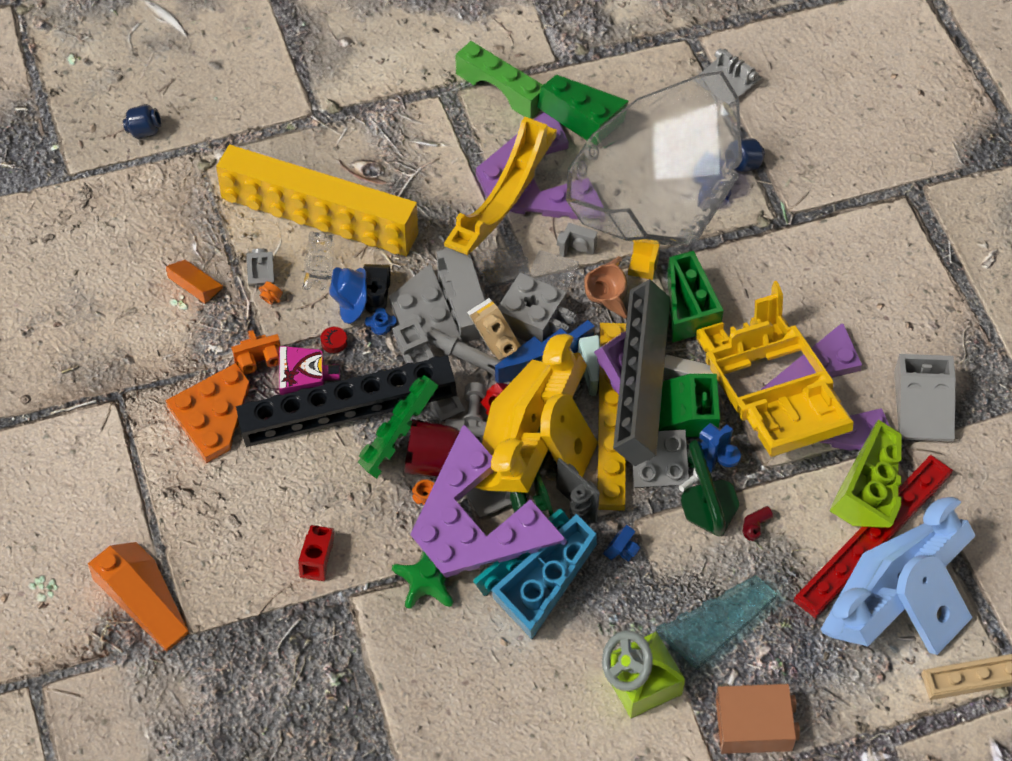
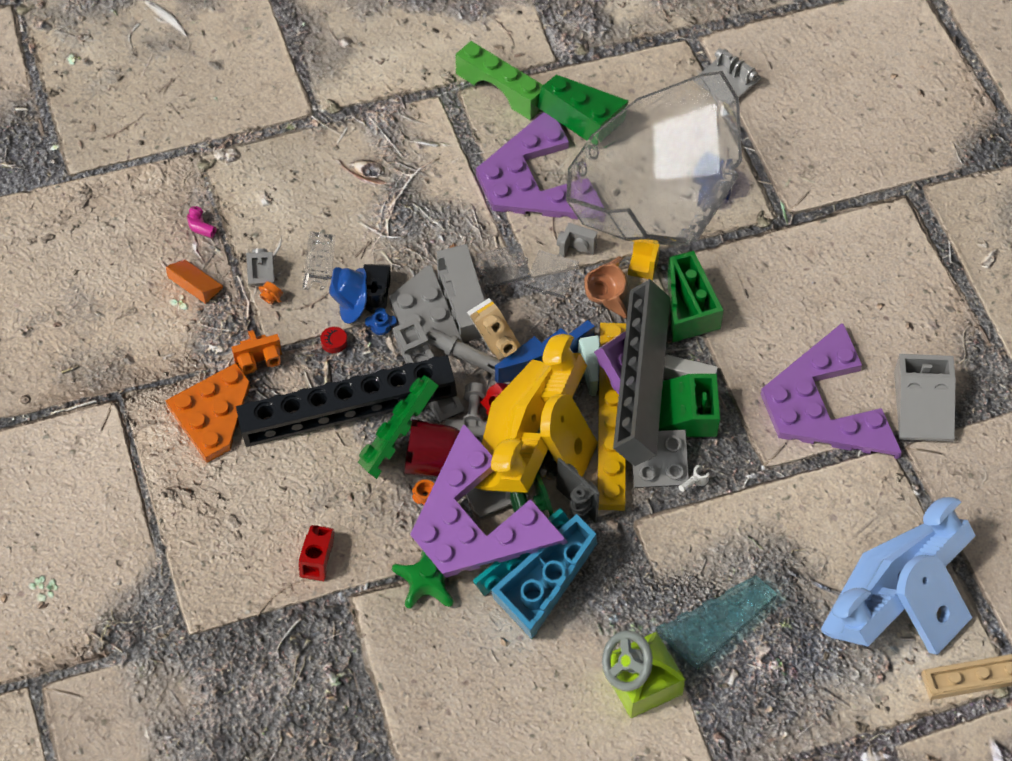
(139, 589): orange wedge -> none
(142, 121): dark blue head -> none
(197, 223): none -> dark pink arm
(303, 369): torso -> none
(318, 200): yellow brick -> none
(529, 148): yellow slope -> none
(535, 309): light grey hinge -> none
(622, 545): blue tile -> none
(711, 502): dark green piece -> none
(717, 446): blue hips -> none
(752, 155): dark blue head -> none
(753, 522): dark red arm -> none
(756, 718): nougat brick -> none
(787, 413): yellow piece -> none
(834, 575): red tile -> none
(871, 486): lime wedge -> none

